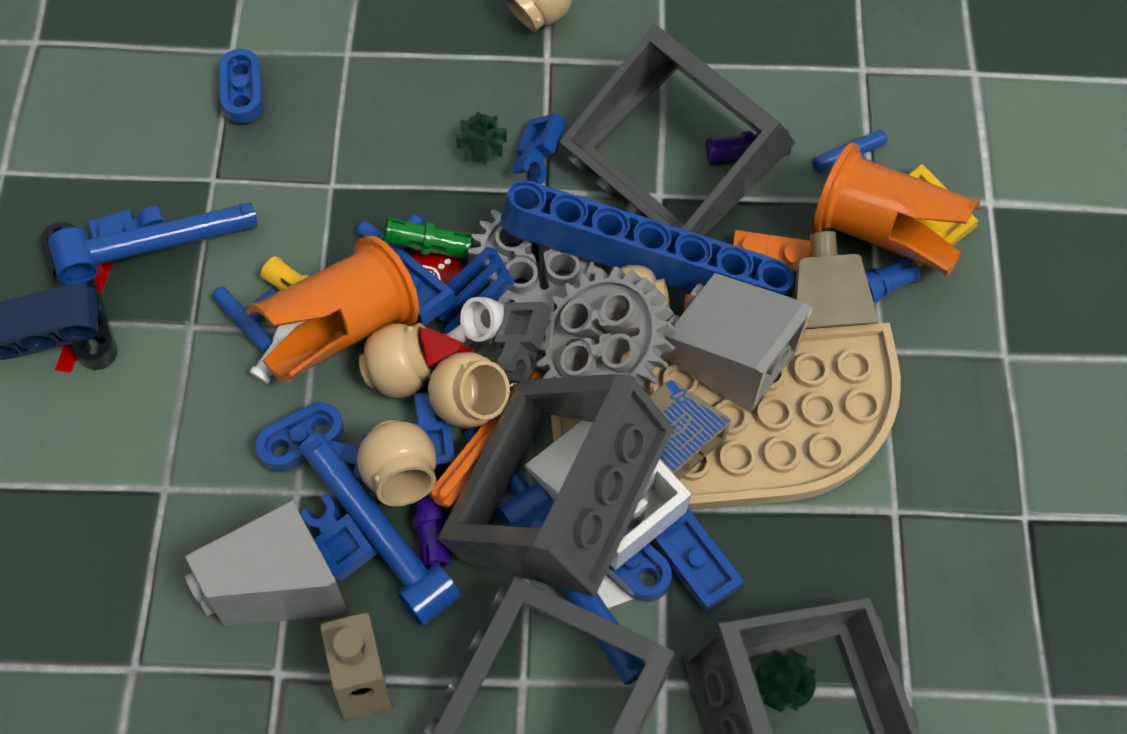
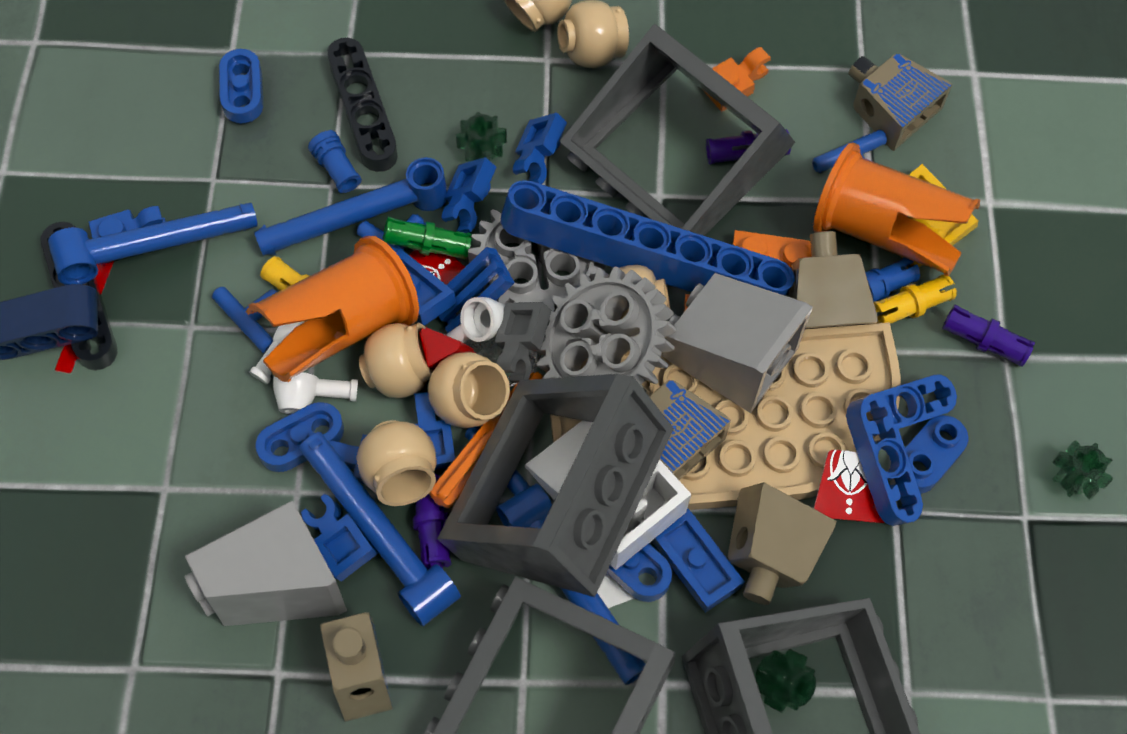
(304, 387): none -> white bar
(330, 153): none -> blue pin
(360, 207): none -> blue piece
(362, 103): none -> black beam
(468, 186): none -> blue plate
(594, 33): none -> tan piece
(744, 74): none -> orange plate
(775, 540): none -> dark tan torso
(845, 490): none -> red sticker
(887, 423): none -> blue beam
(897, 96): none -> dark tan torso
(914, 300): none -> yellow pin
(935, 451): none -> blue plate
(988, 335): none -> dark purple pin
(1085, 458): none -> clear green gear

